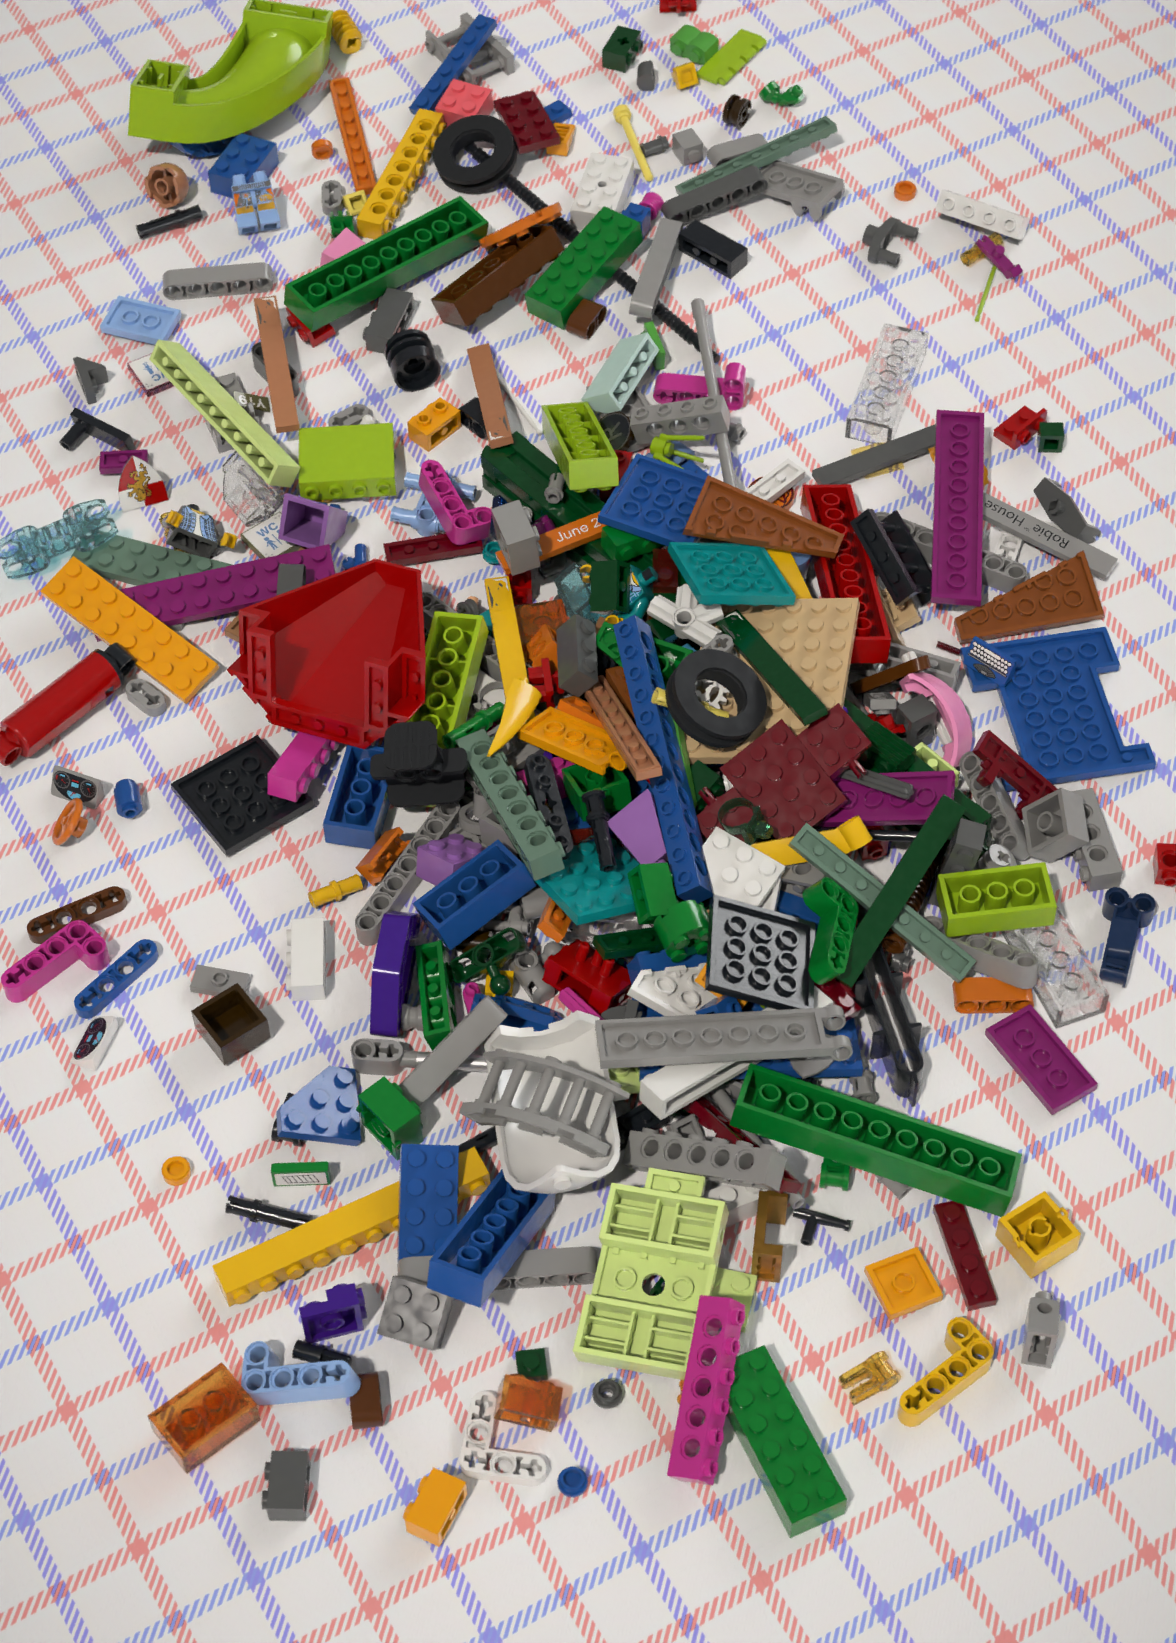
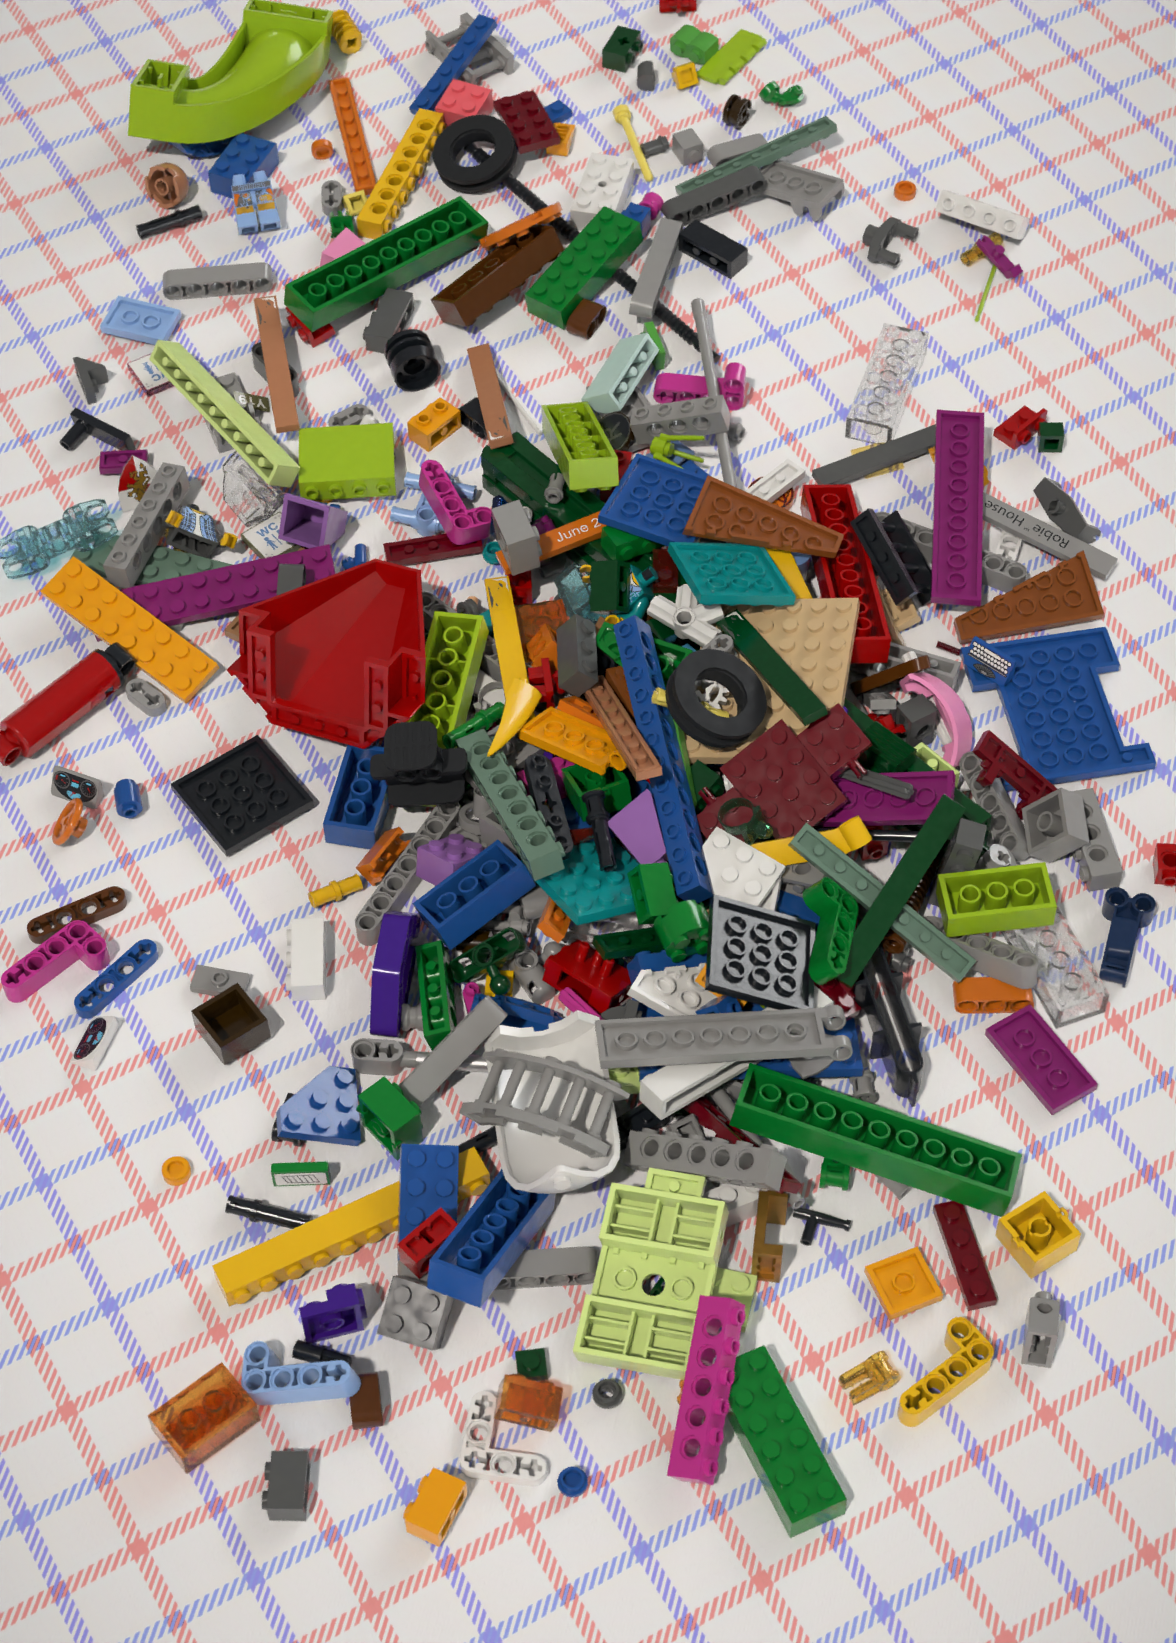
(145, 526): none -> light grey brick
(299, 765): dark pink brick -> none
(424, 1241): none -> red brick

